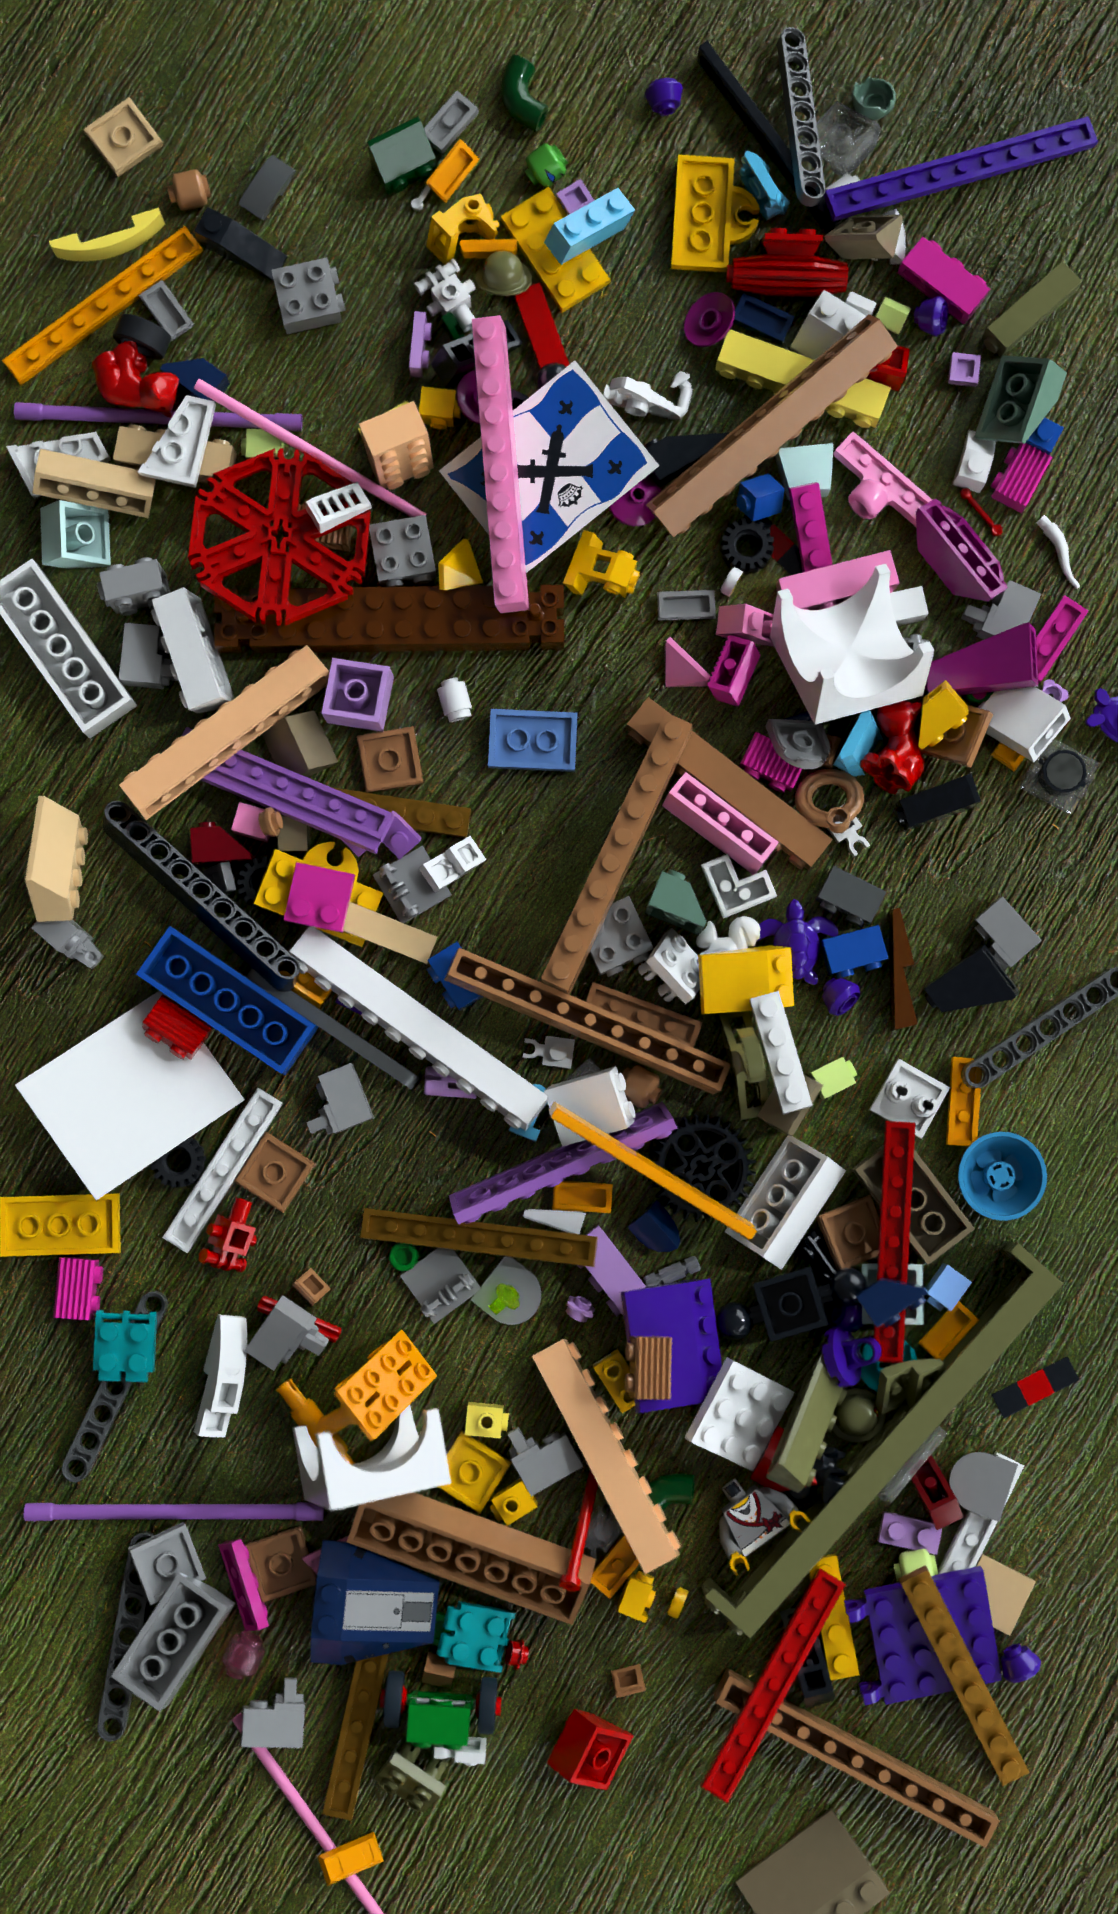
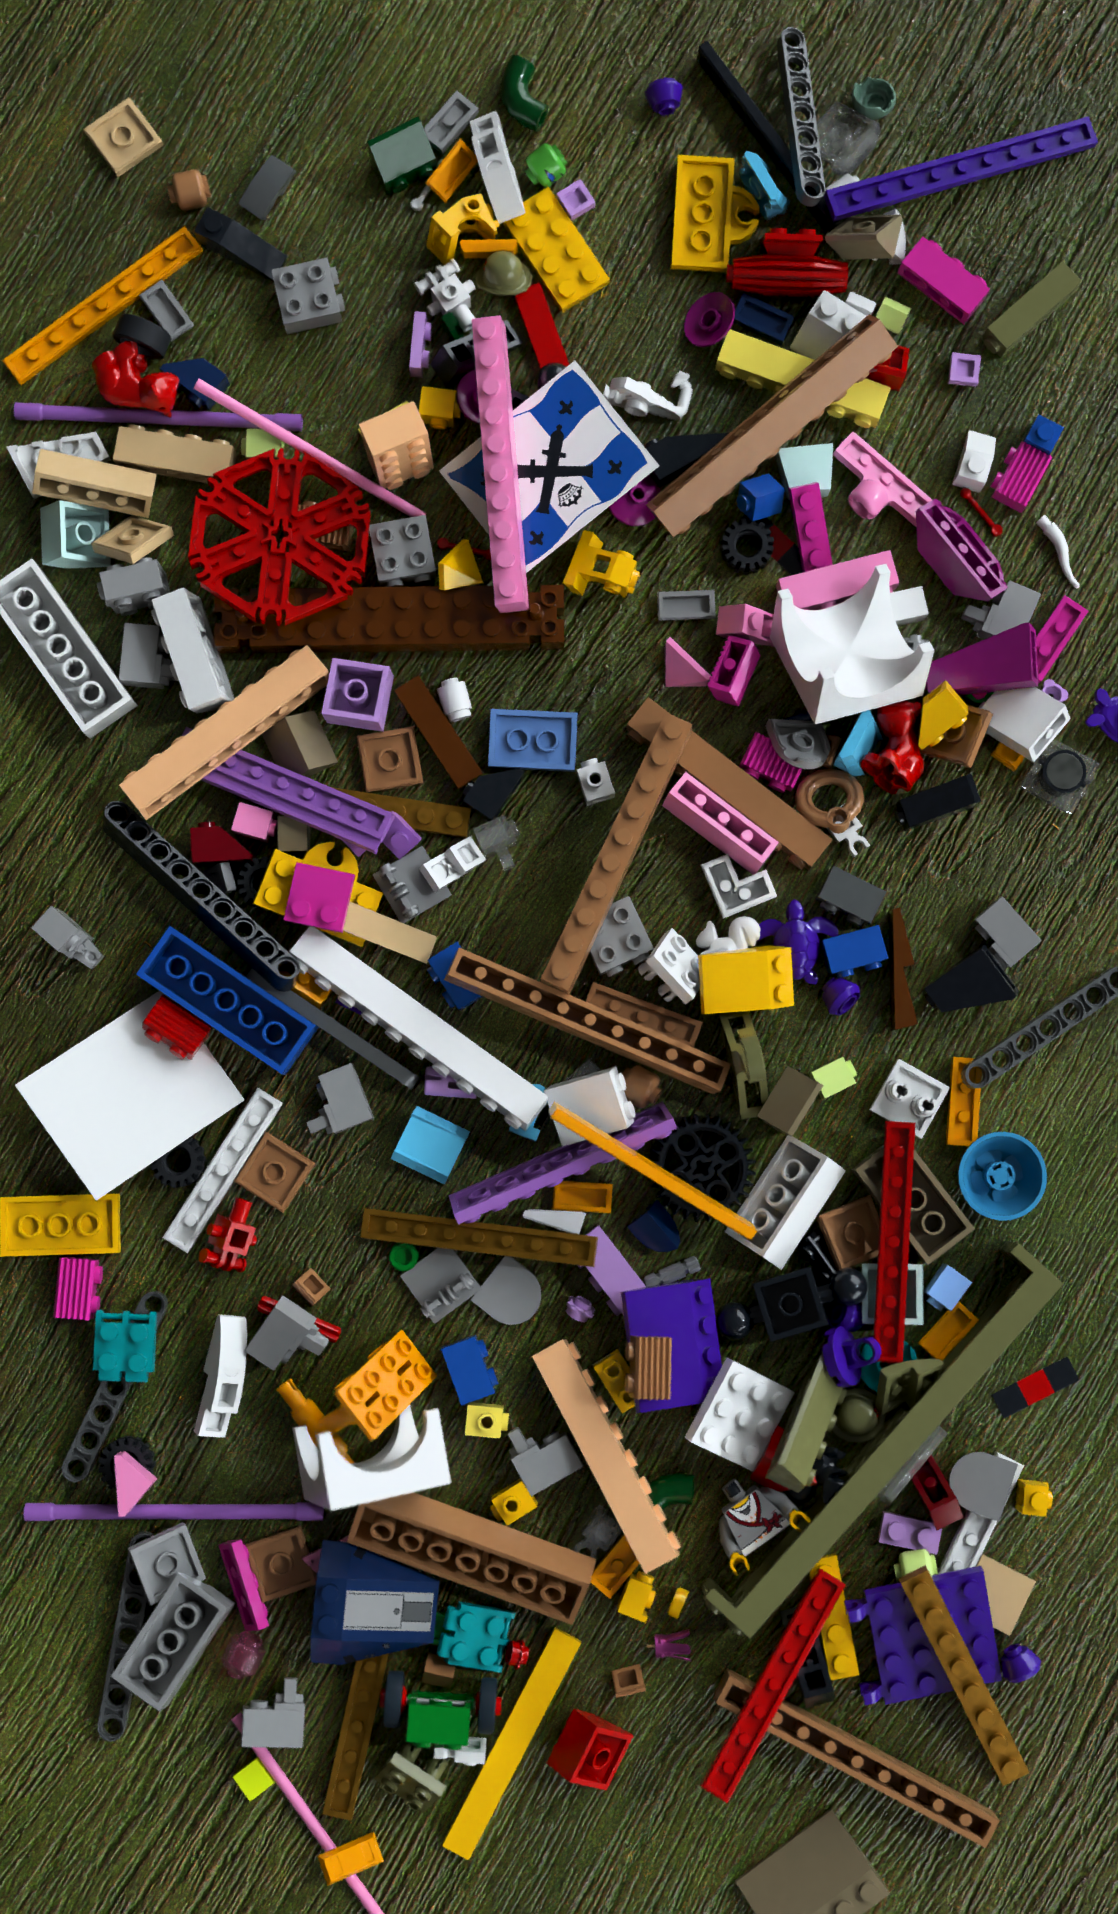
(55, 861): tan slope -> none
(111, 245): light yellow slope -> none
(130, 1445): none -> black tyre
(131, 1482): none -> bright pink slope
(132, 539): none -> tan tile
(182, 447): white wing -> none
(253, 1779): none -> neon yellow tile
(270, 822): medium nougat plate -> none
(333, 518): white slope -> none
(430, 1145): none -> medium azure slope
(438, 732): none -> reddish brown slope
(443, 544): none -> red hinge
(469, 1369): none -> blue brick
(473, 1471): yellow tile -> none
(492, 792): none -> black slope
(496, 167): none -> white slope
(496, 838): none -> clear brick
(507, 1296): clear neon green plate -> none
(511, 1743): none -> yellow tile
(555, 1052): white plate -> none
(570, 1580): red bar -> none
(589, 226): medium azure brick -> none
(595, 792): none -> white brick
(666, 1649): none -> flat silver piece
(676, 903): sand green slope -> none
(731, 581): white tile -> none
(780, 1052): white plate -> none
(888, 1298): dark blue slope -> none
(932, 316): dark purple cone -> none
(1019, 398): sand green slope -> none
(1033, 1497): none -> yellow brick

